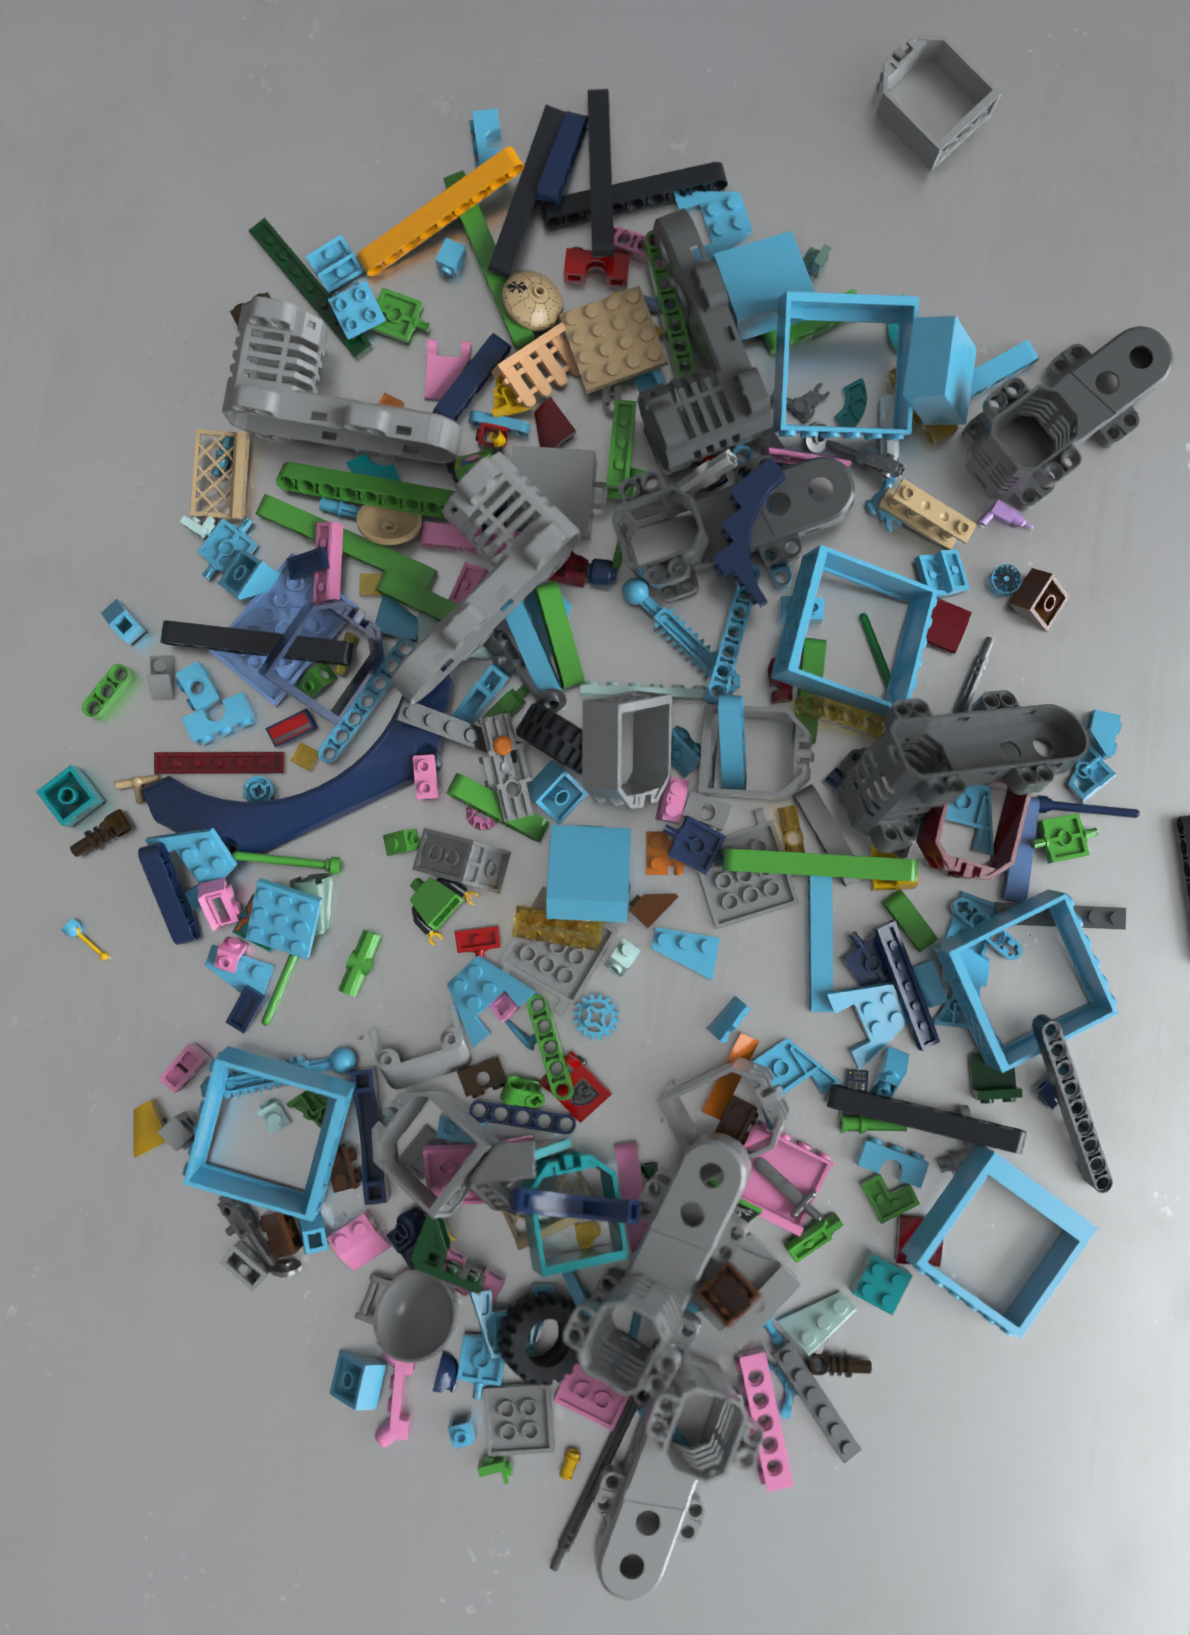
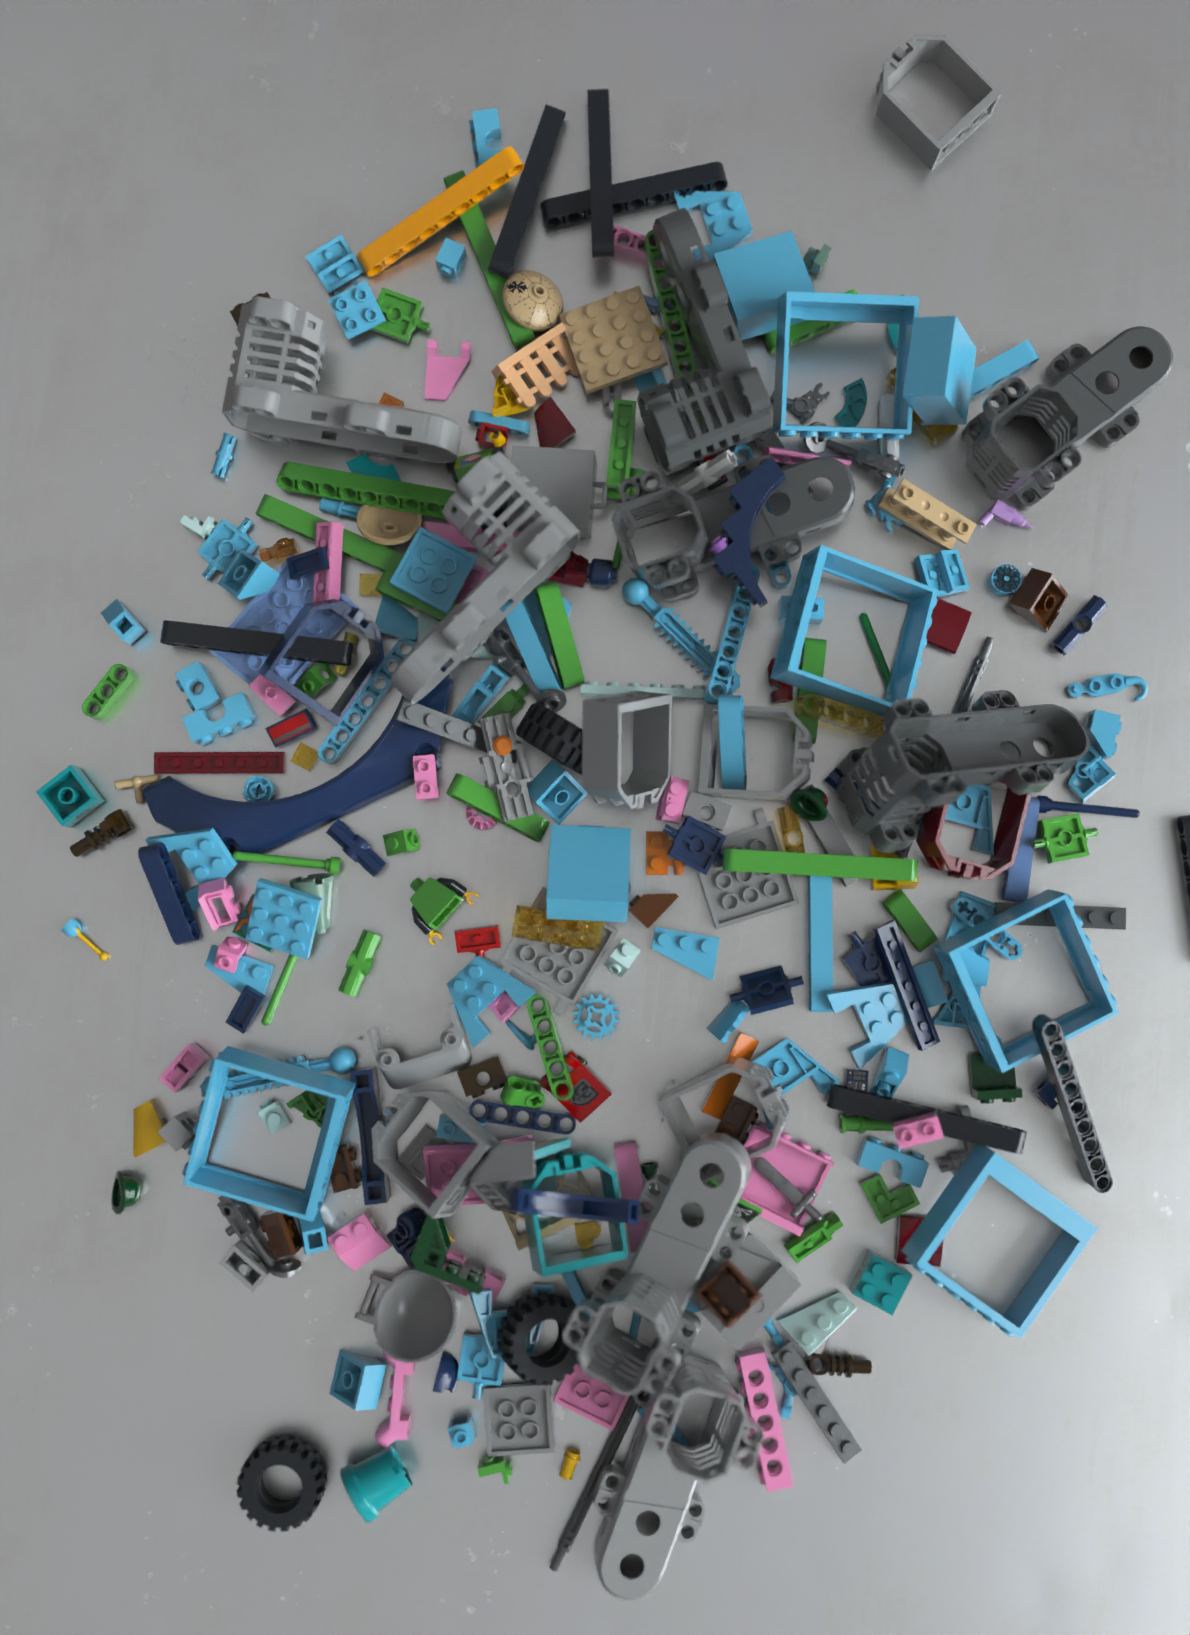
(124, 1192): none -> dark green hat
(161, 677): light grey slope -> none
(239, 474): tan fence -> none
(265, 1507): none -> black tyre
(272, 695): none -> bright pink plate
(281, 549): none -> clear orange plate
(305, 283): dark green tile -> none
(356, 847): none -> dark blue piece
(375, 1482): none -> teal piece
(433, 570): none -> medium azure plate
(461, 860): light grey bracket -> none
(473, 378): dark blue beam -> none
(562, 157): dark blue beam -> none
(580, 261): red arch -> none
(684, 751): medium azure bracket -> none
(718, 545): none -> medium lavender plate
(766, 990): none -> dark blue plate
(810, 804): none -> dark green hat
(917, 1130): none -> bright pink brick
(1087, 616): none -> dark blue piece
(1107, 685): none -> medium azure piece

